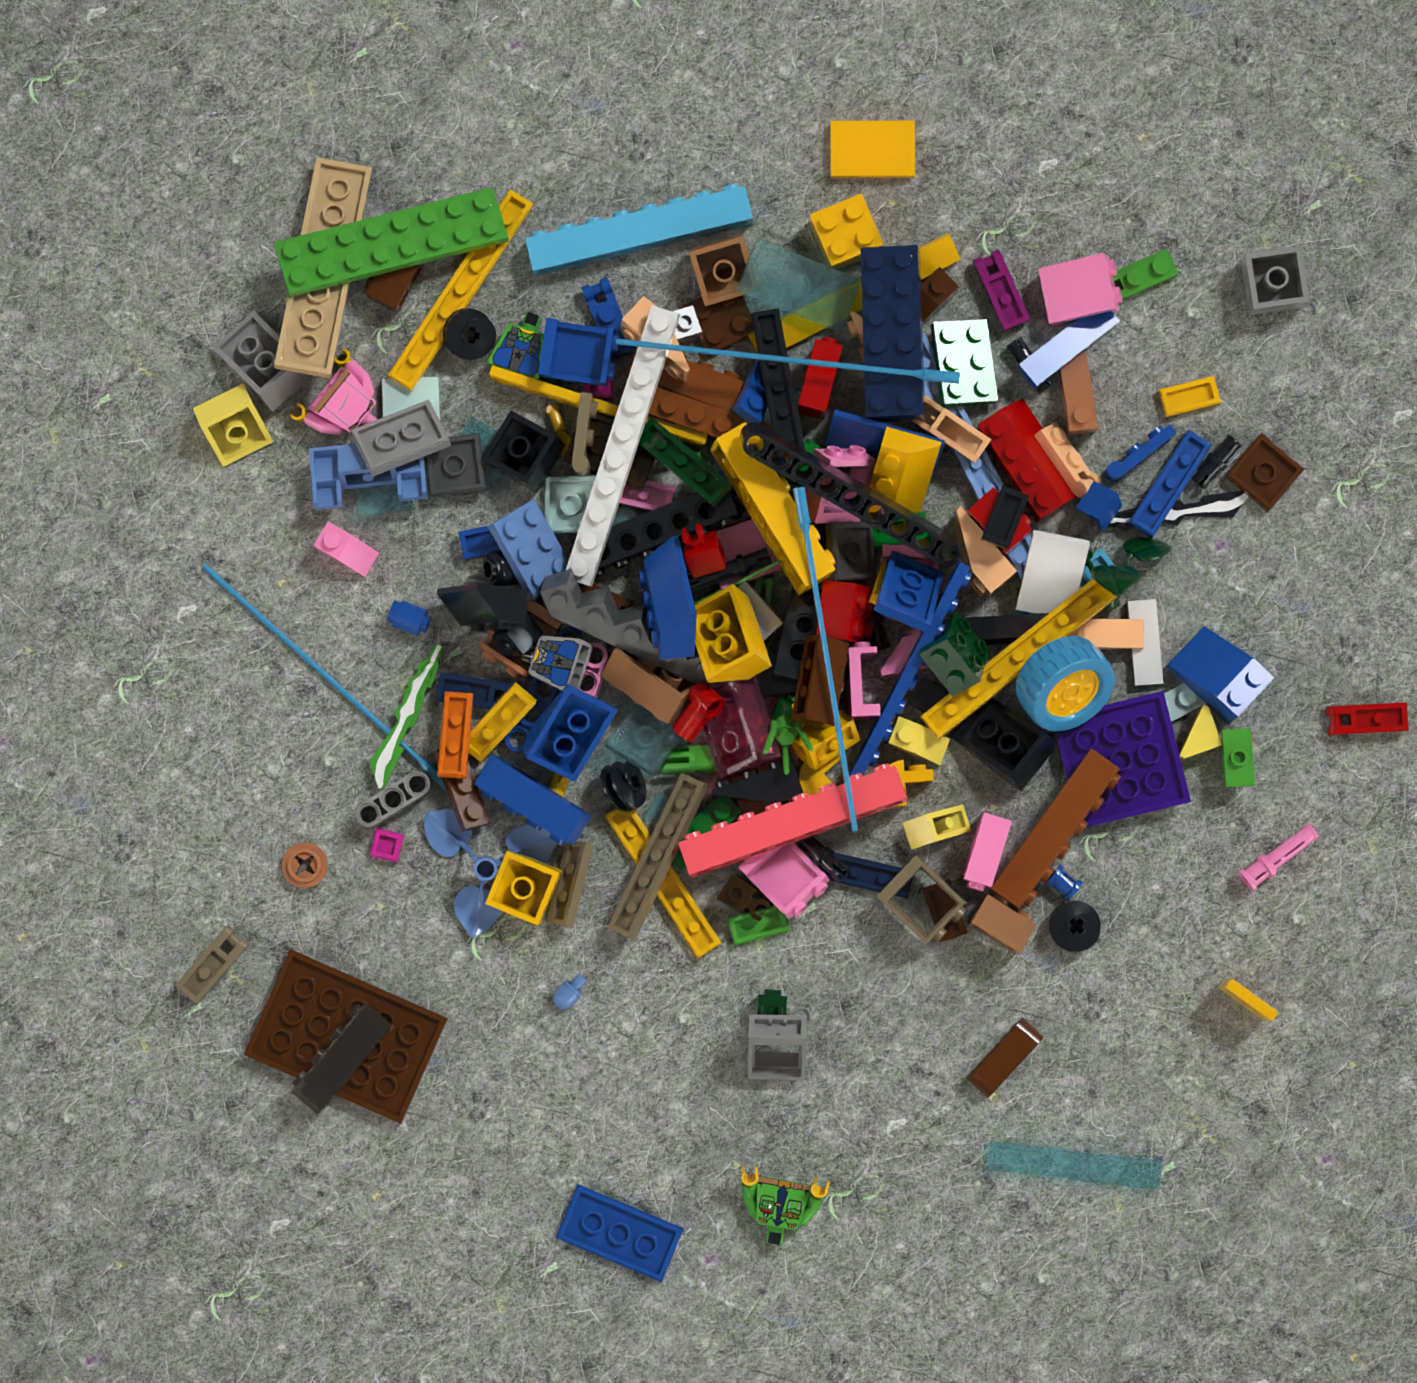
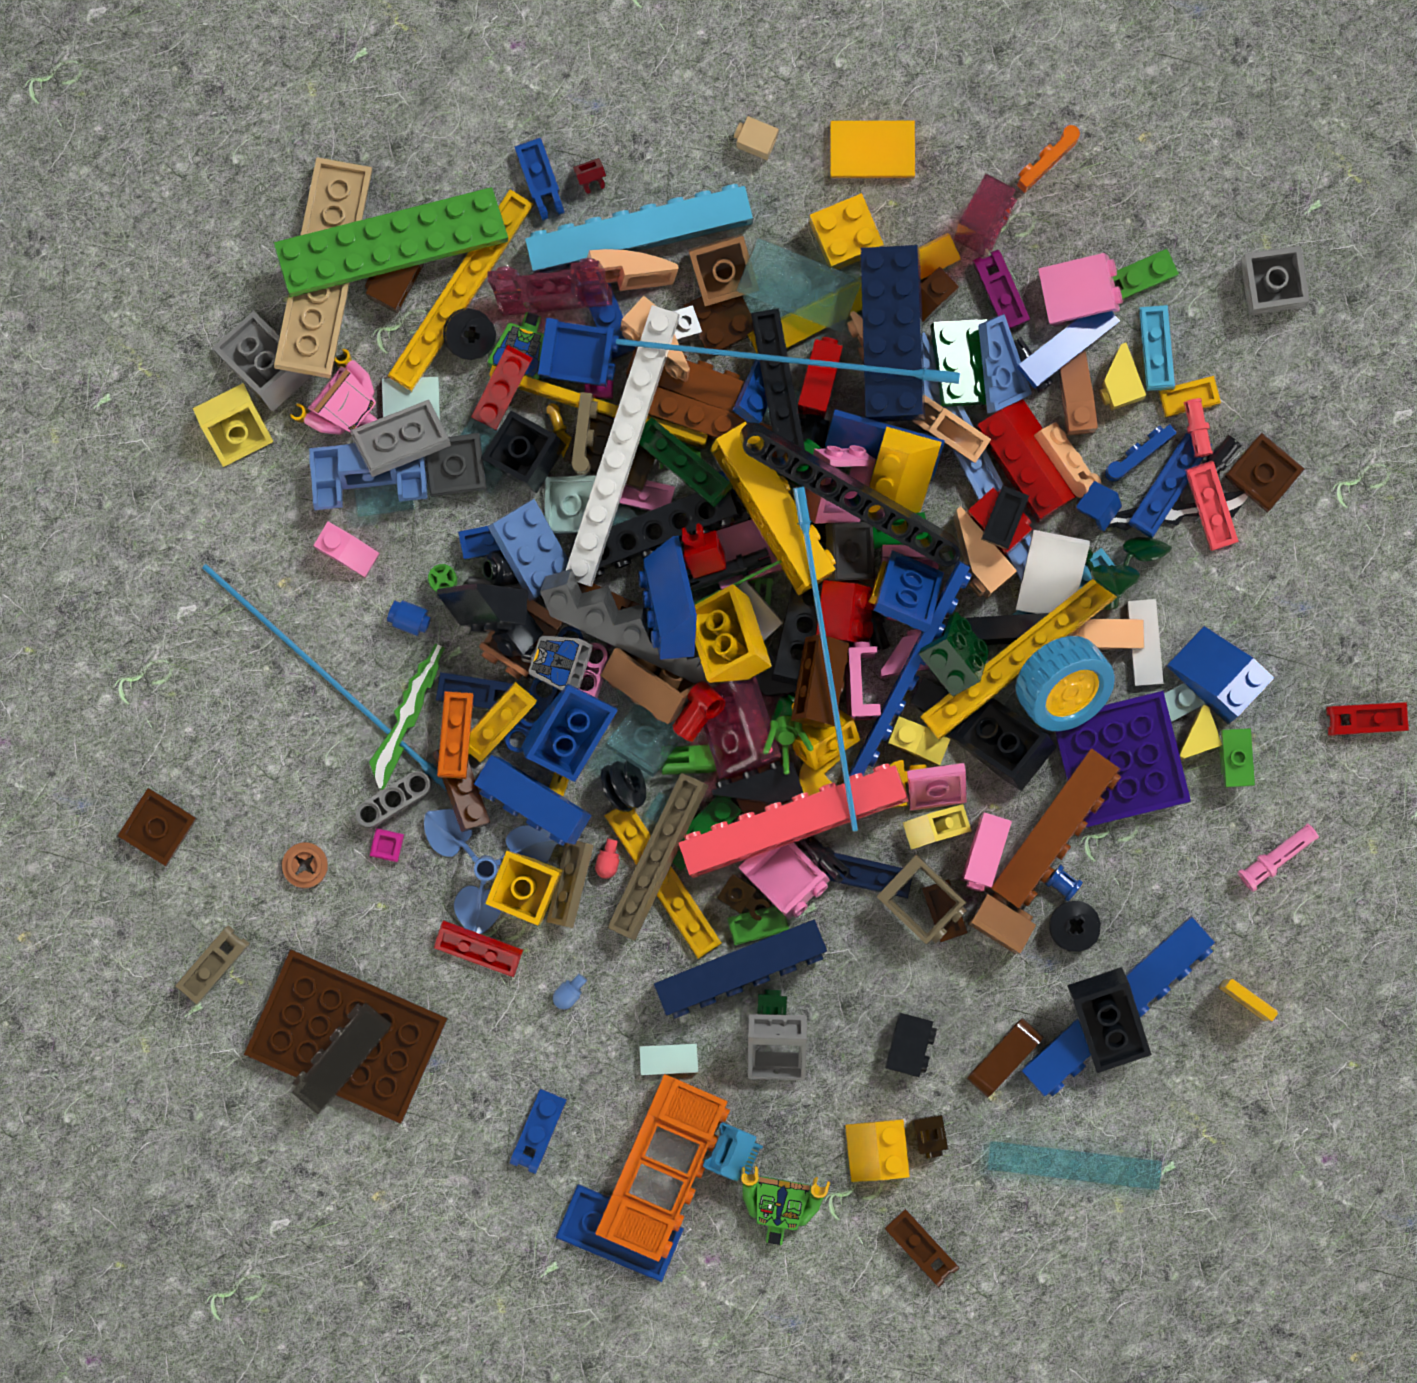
(157, 827): none -> reddish brown plate
(439, 576): none -> bright green wheel
(478, 948): none -> red tile
(501, 387): none -> red plate
(538, 1130): none -> blue plate
(539, 175): none -> blue hinge
(544, 292): none -> clear pink bracket
(589, 172): none -> dark red tile
(607, 860): none -> coral cylinder
(635, 269): none -> light nougat slope
(662, 1168): none -> orange window
(668, 1059): none -> light aqua tile
(732, 1152): none -> dark azure piece
(741, 967): none -> dark blue brick
(756, 137): none -> tan brick
(815, 429): none -> black tile
(877, 1150): none -> yellow slope
(910, 1045): none -> black brick
(921, 1247): none -> reddish brown plate
(930, 1136): none -> dark brown brick
(937, 786): none -> bright pink tile
(986, 215): none -> clear pink brick
(1000, 360): none -> medium blue wing
(1049, 157): none -> orange plate
(1109, 1019): none -> black slope
(1122, 382): none -> light yellow slope
(1147, 981): none -> blue brick
(1156, 348): none -> medium azure tile
(1198, 427): none -> coral pin
(1211, 505): none -> coral tile

